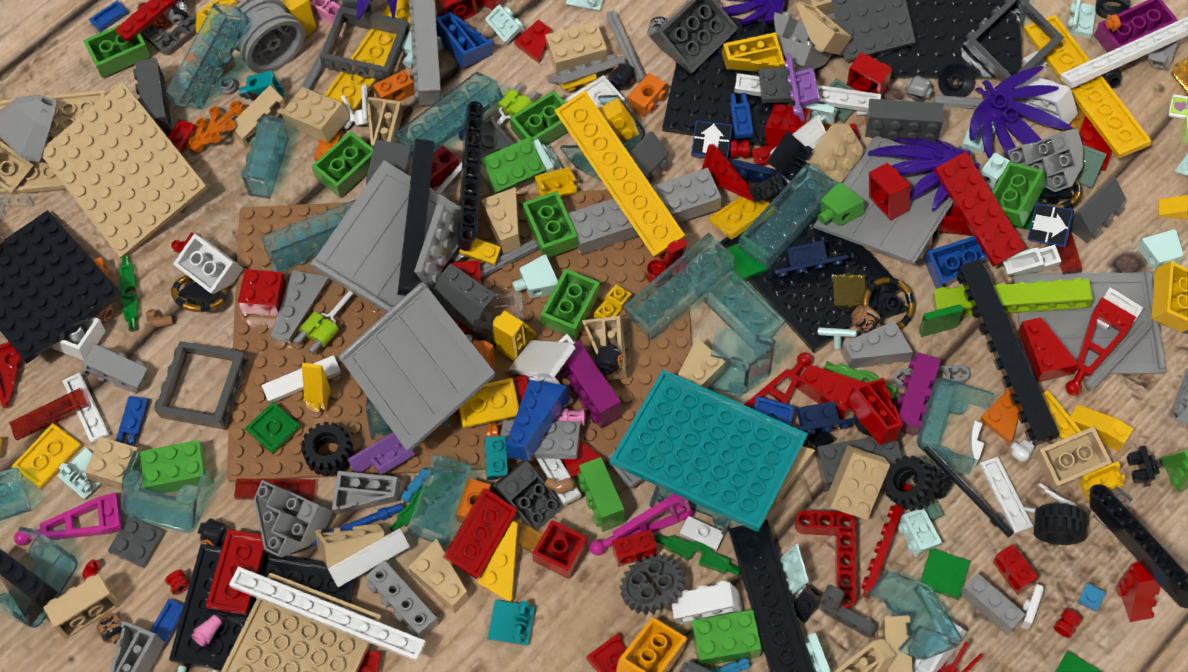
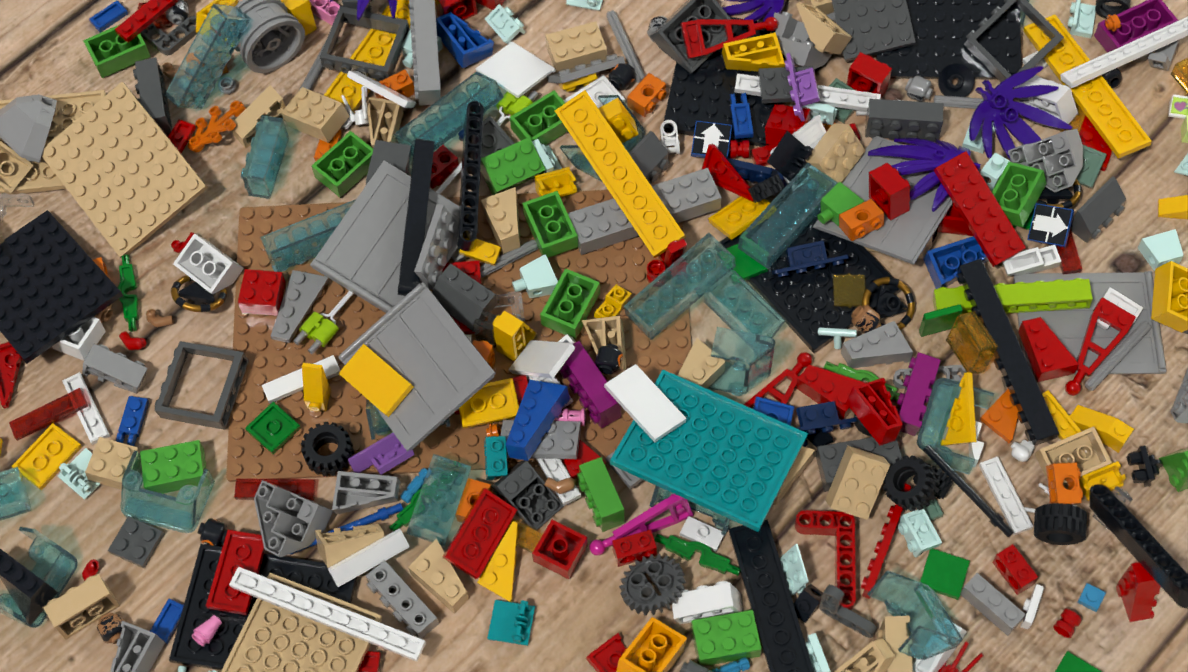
(108, 514): dark pink plate -> none
(132, 343): none -> red arm
(168, 70): none -> medium nougat arm
(177, 582): red wheel -> none
(258, 83): teal torso -> none
(376, 380): none -> yellow tile
(381, 89): none -> white tile
(515, 69): none -> white piece
(533, 40): red wing -> none
(645, 403): none -> white tile
(670, 139): none -> white piece
(694, 39): none -> red plate
(861, 220): none -> orange brick
(962, 417): none -> yellow wing
(971, 343): none -> clear yellow brick
(1057, 492): none -> orange brick

